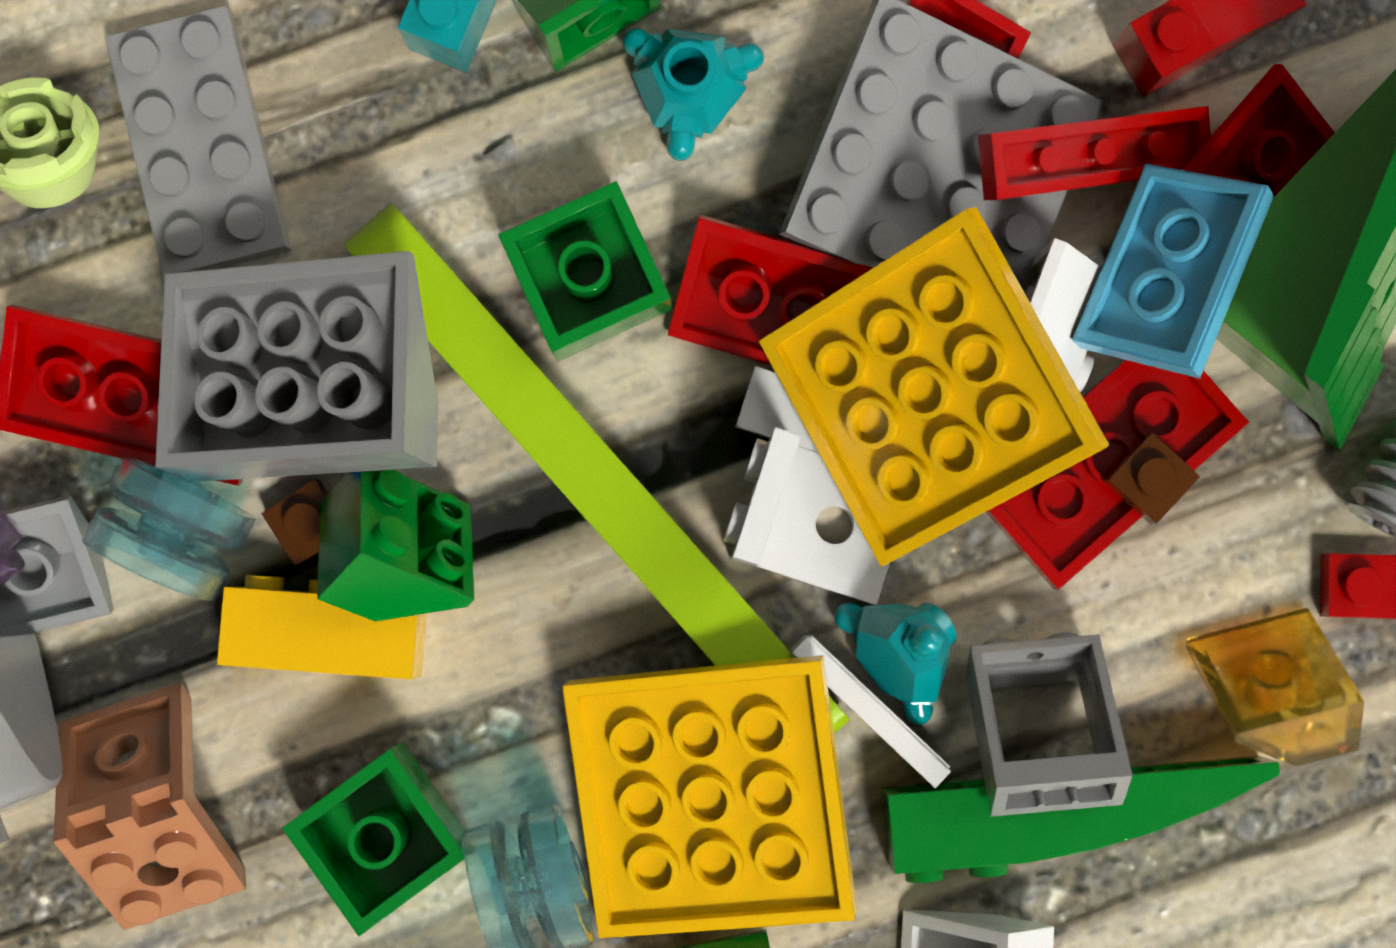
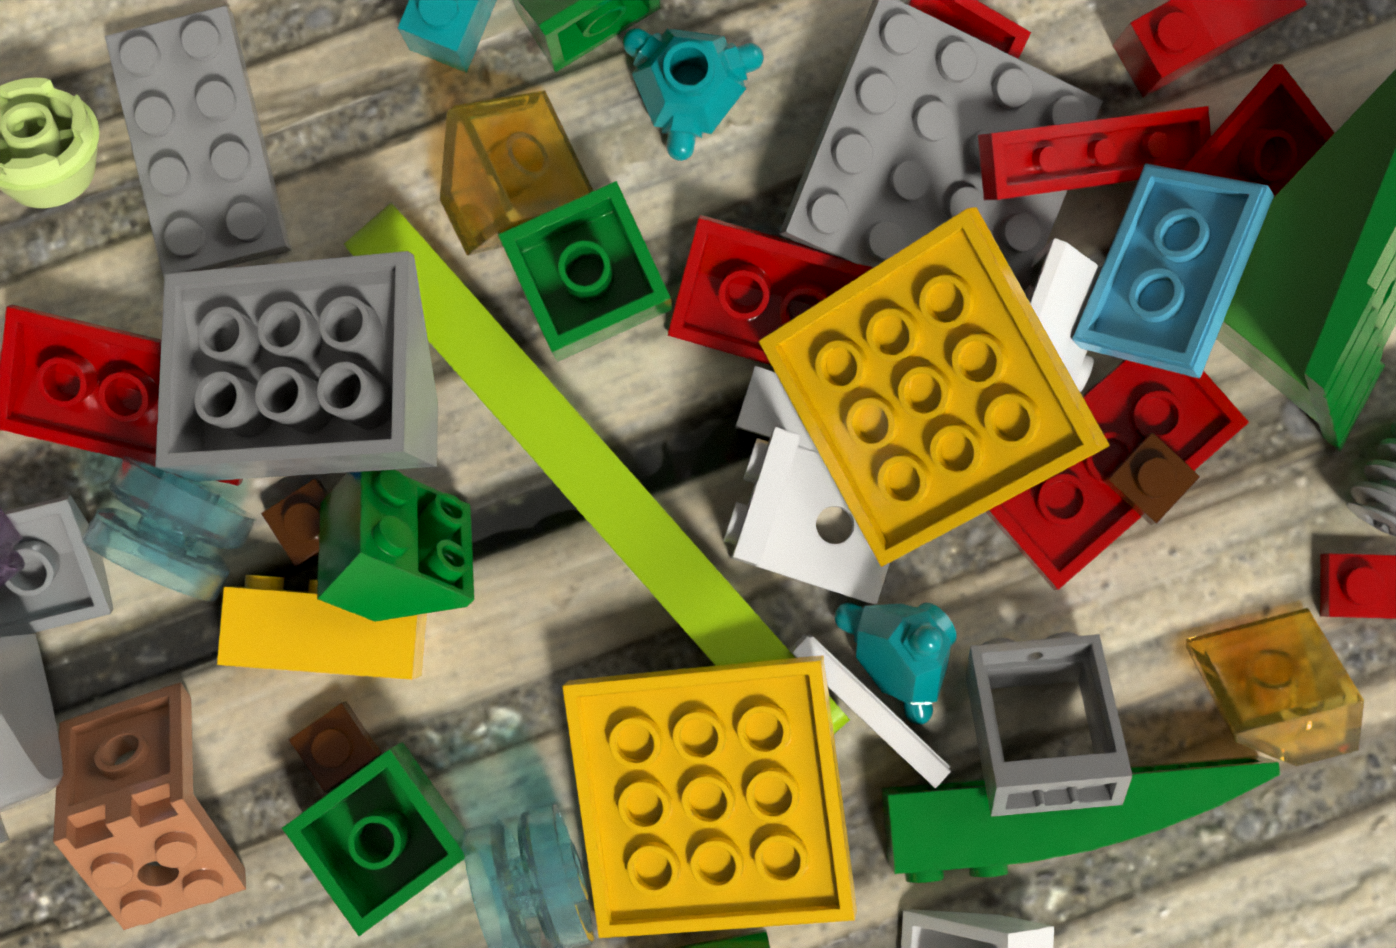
(335, 746): none -> reddish brown plate
(505, 167): none -> clear yellow slope

